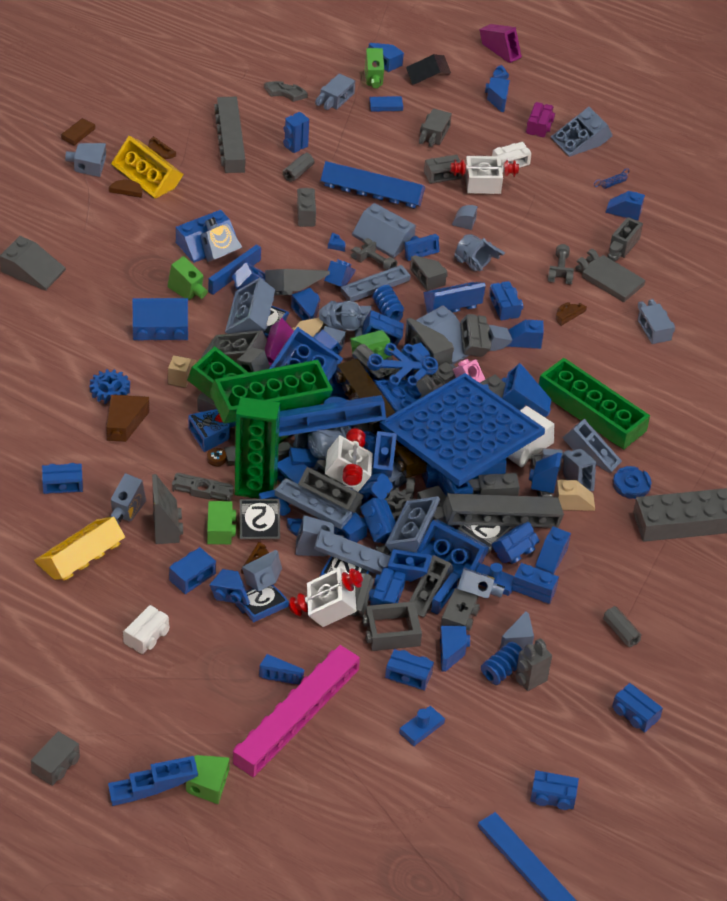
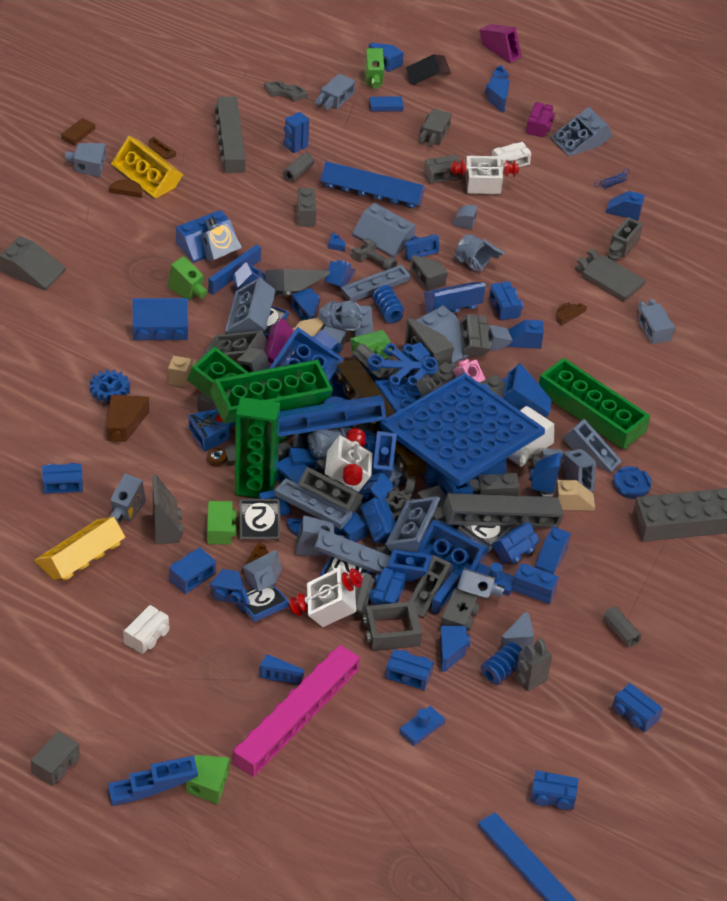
(190, 484): dark grey piece -> none
(377, 321): blue brick -> none
(562, 253): dark grey bar -> none

